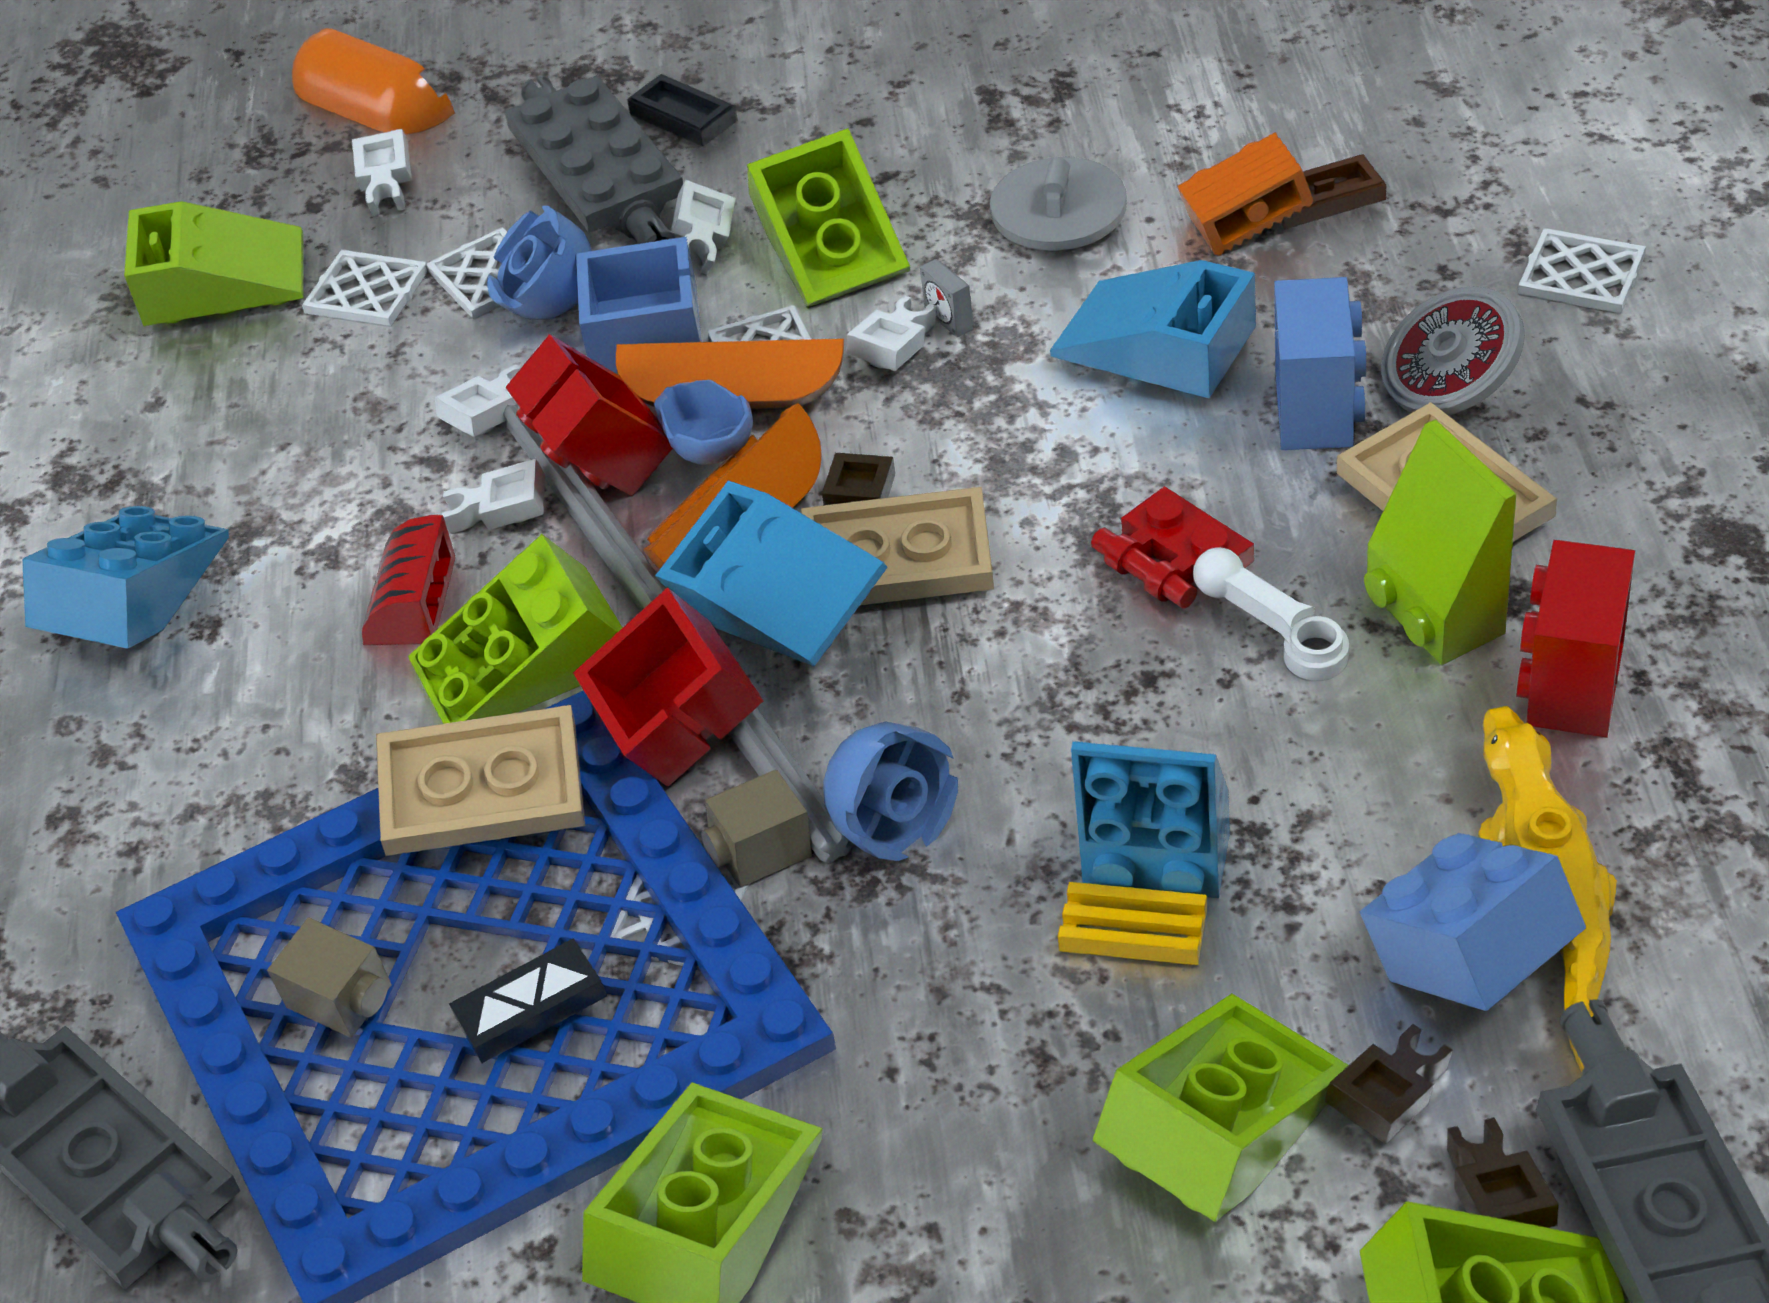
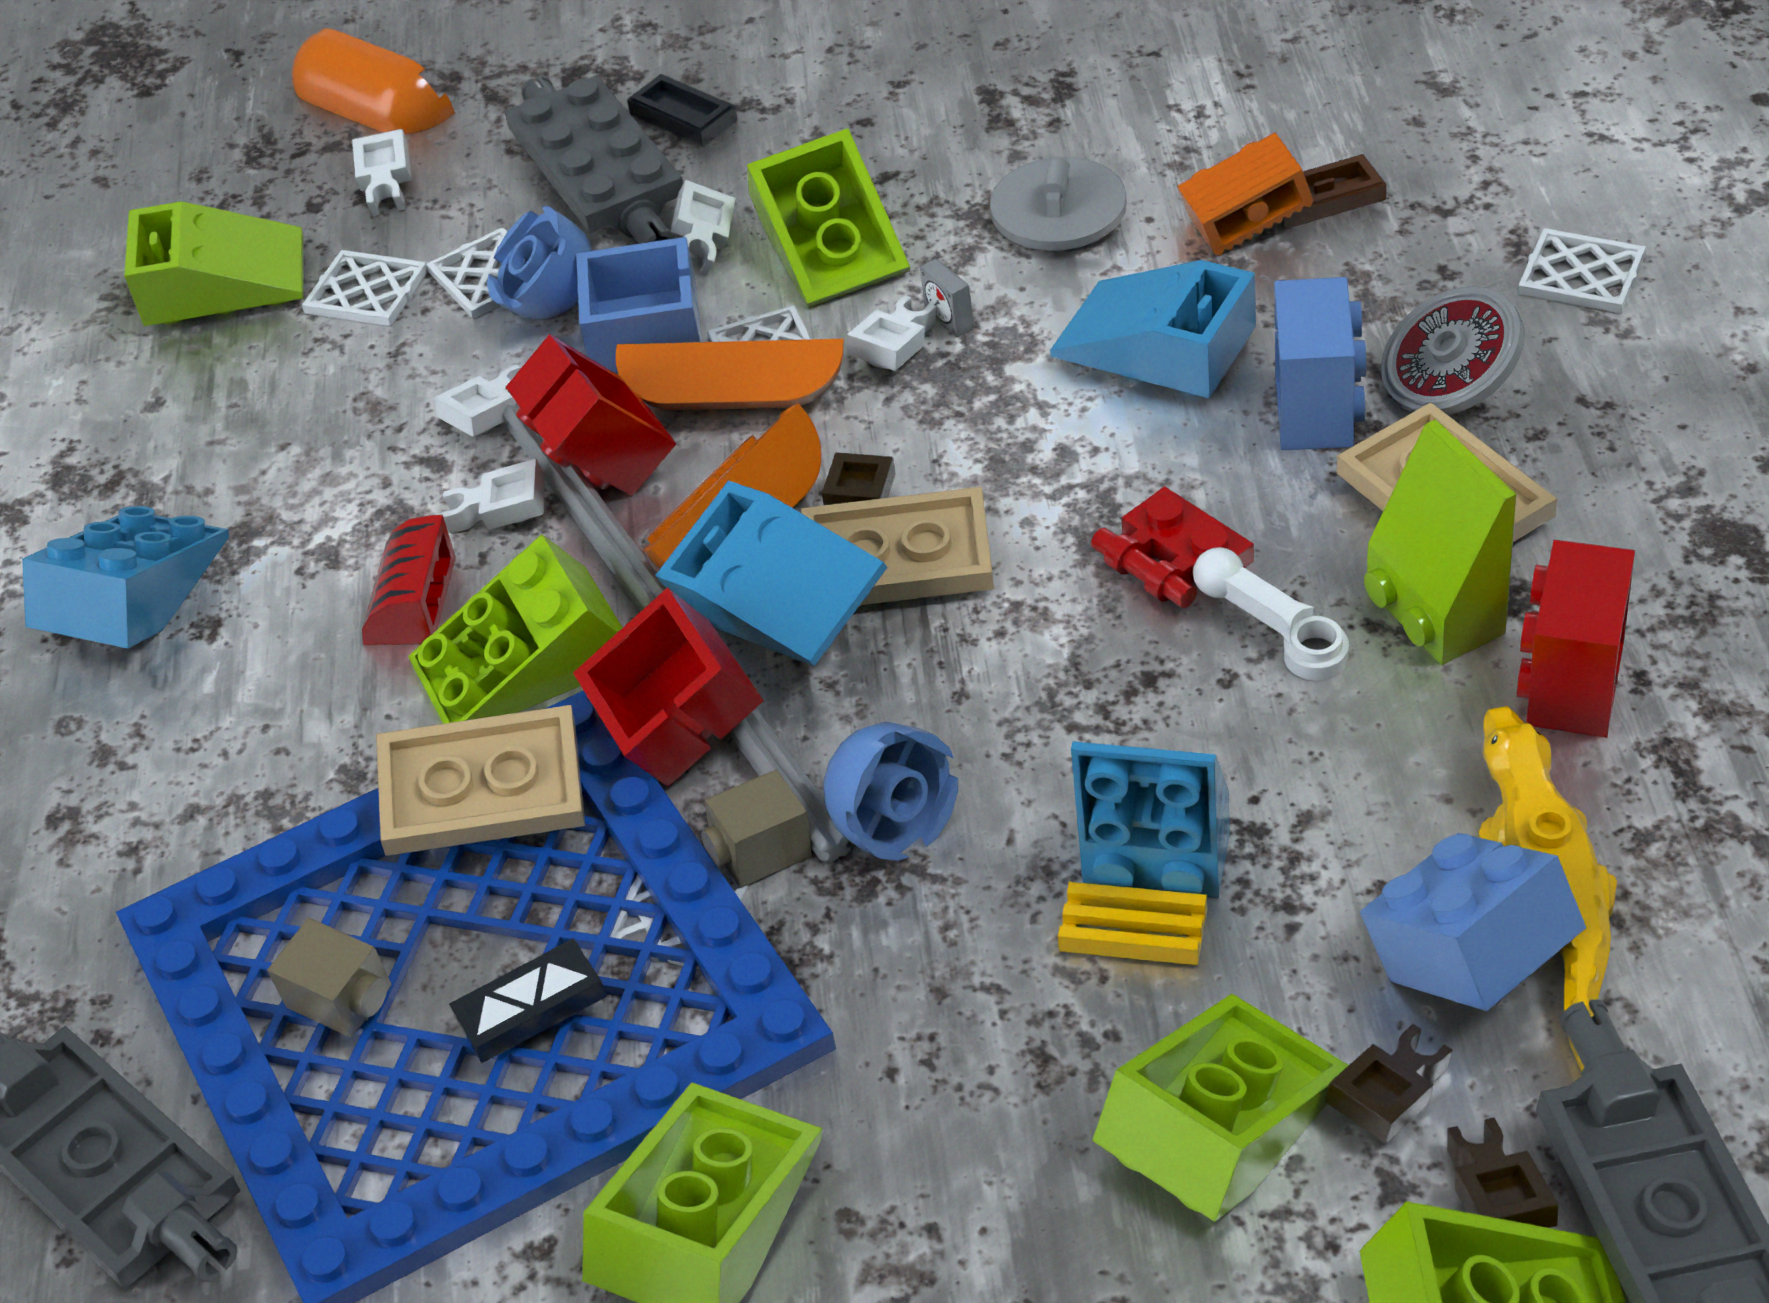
(704, 421): medium blue hair -> none

